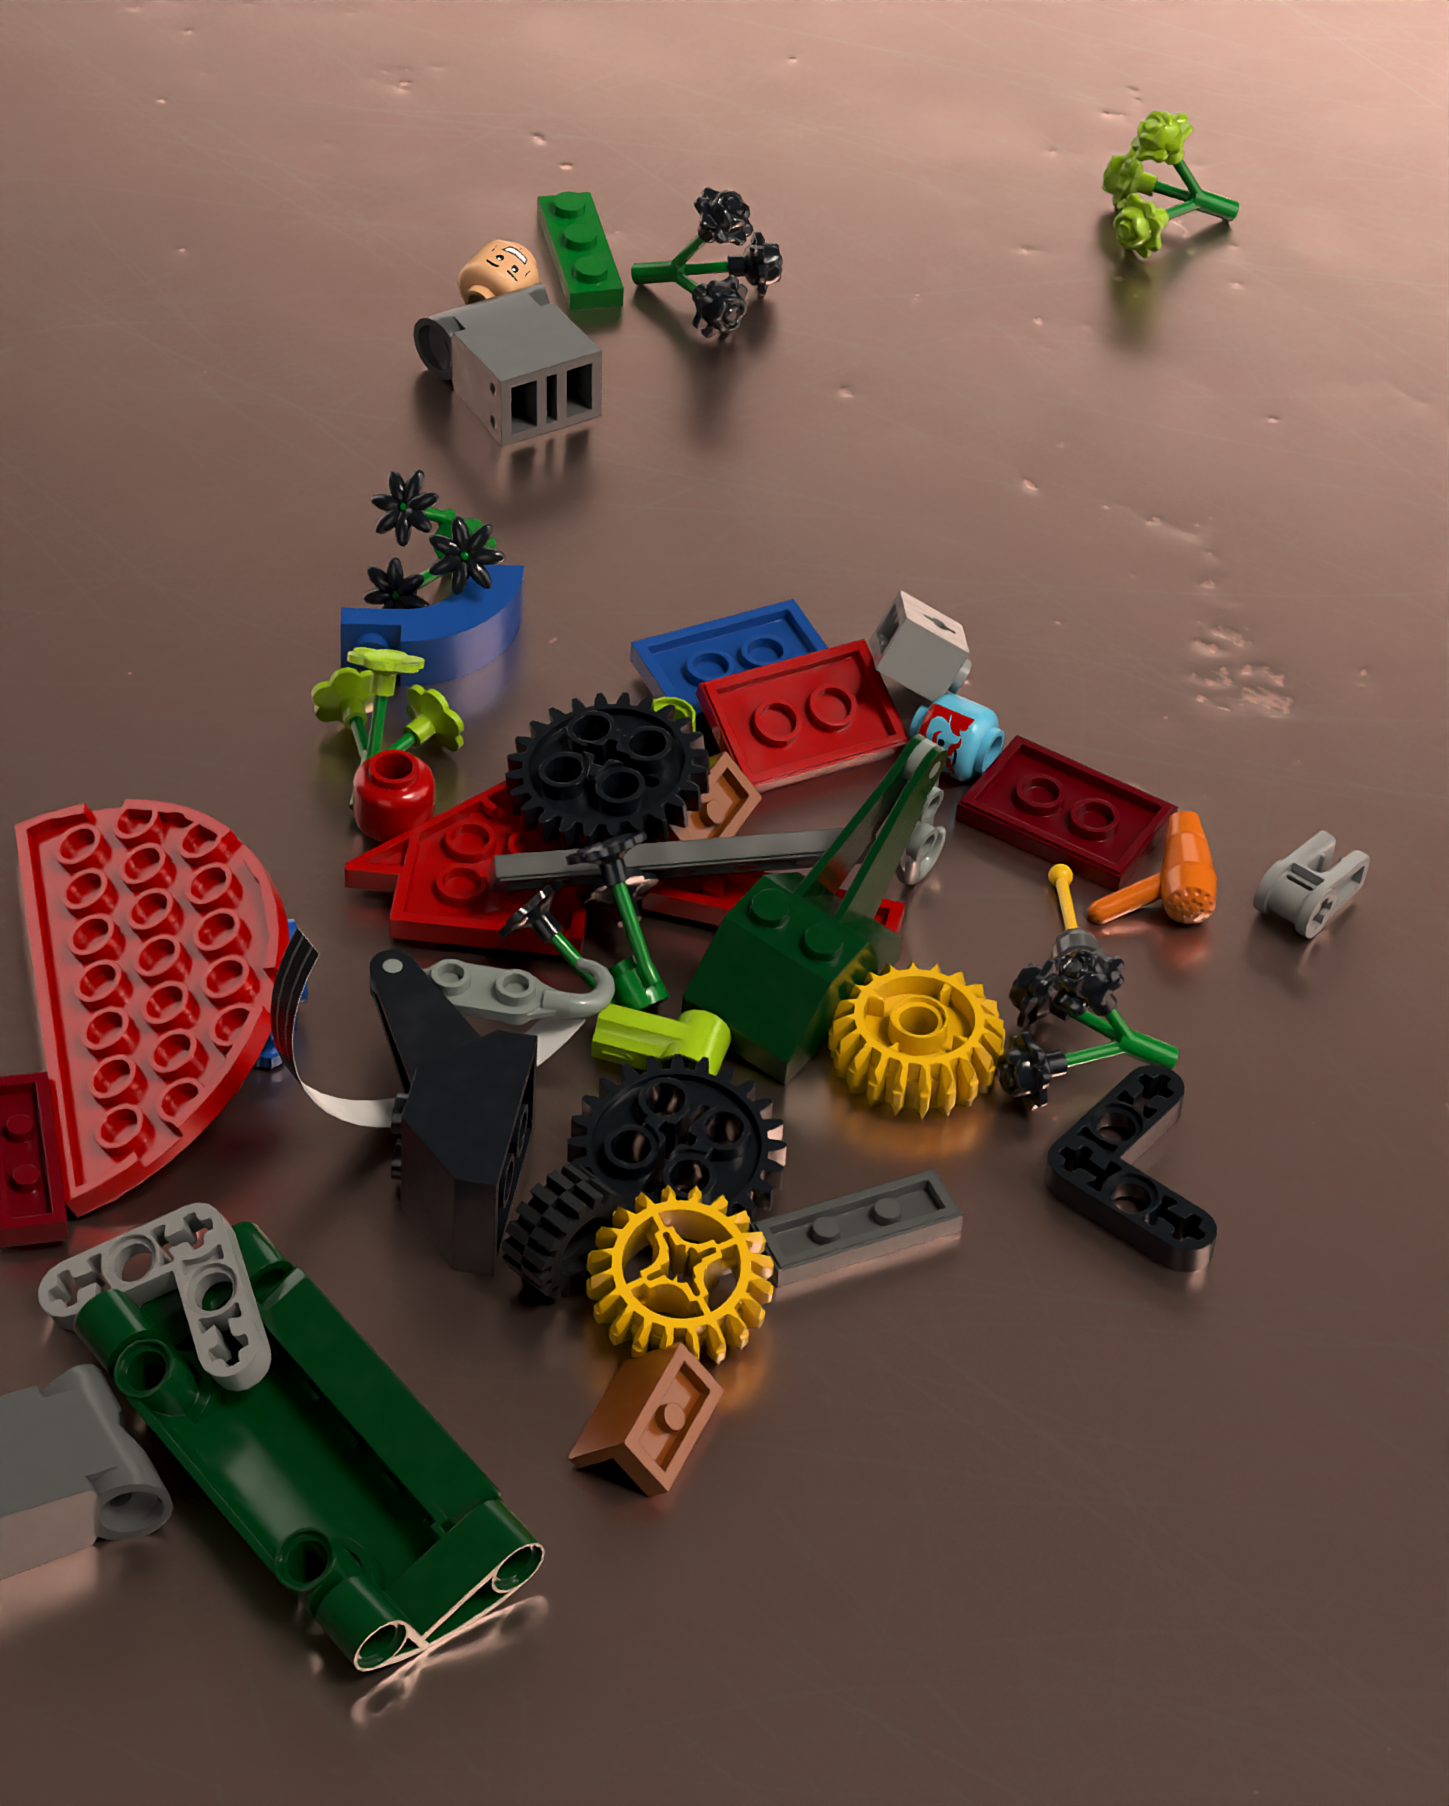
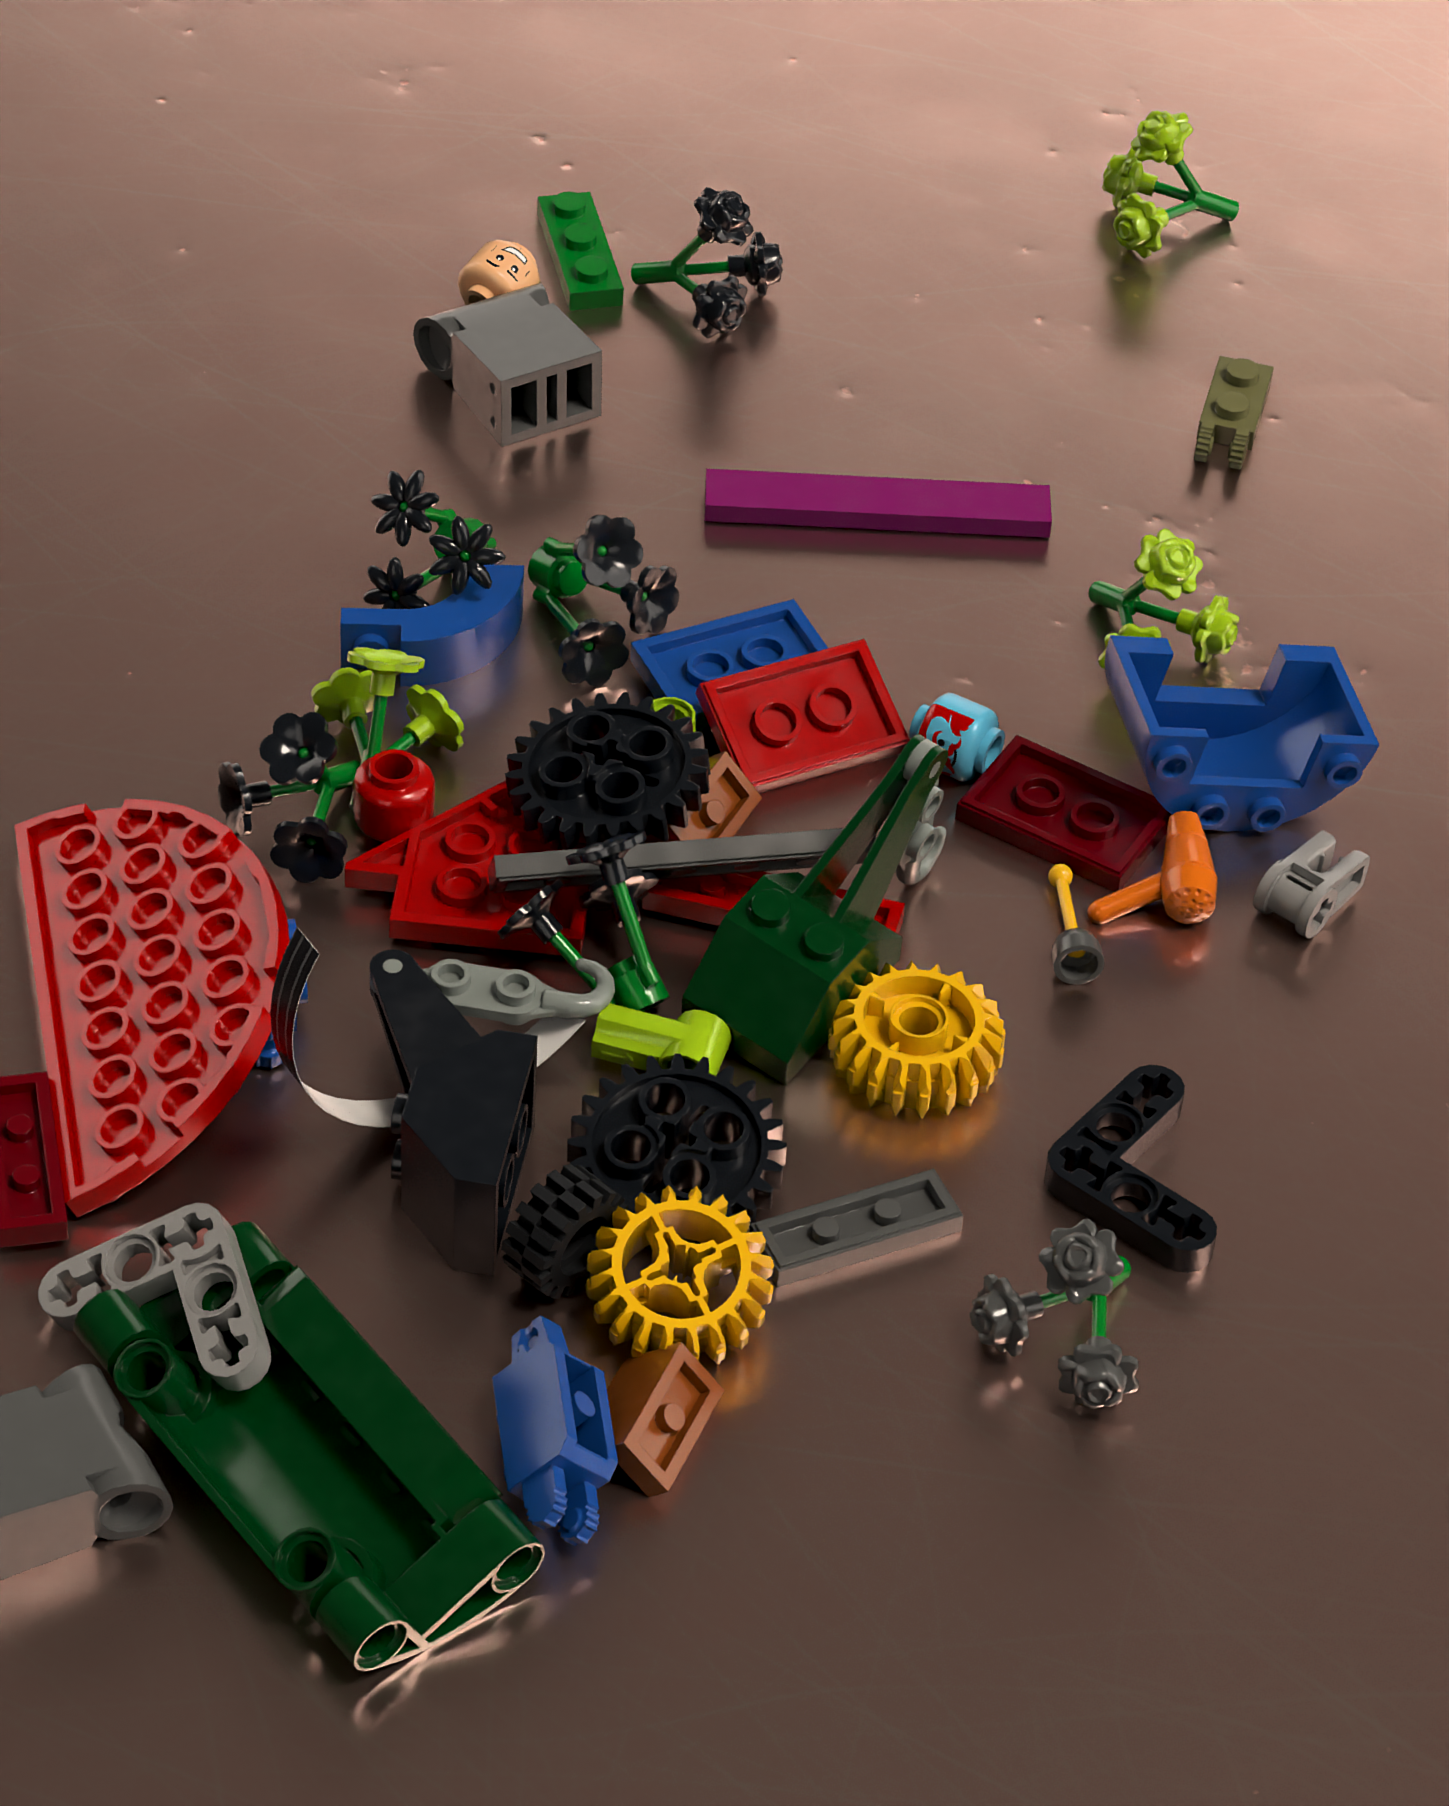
(297, 763): none -> black plant
(554, 1431): none -> blue hinge
(602, 560): none -> black plant
(877, 503): none -> magenta tile
(920, 648): light grey brick -> none
(1068, 992): black plant -> none
(1078, 1269): none -> dark grey plant
(1171, 569): none -> lime plant
(1233, 408): none -> olive hinge
(1242, 752): none -> blue cylinder

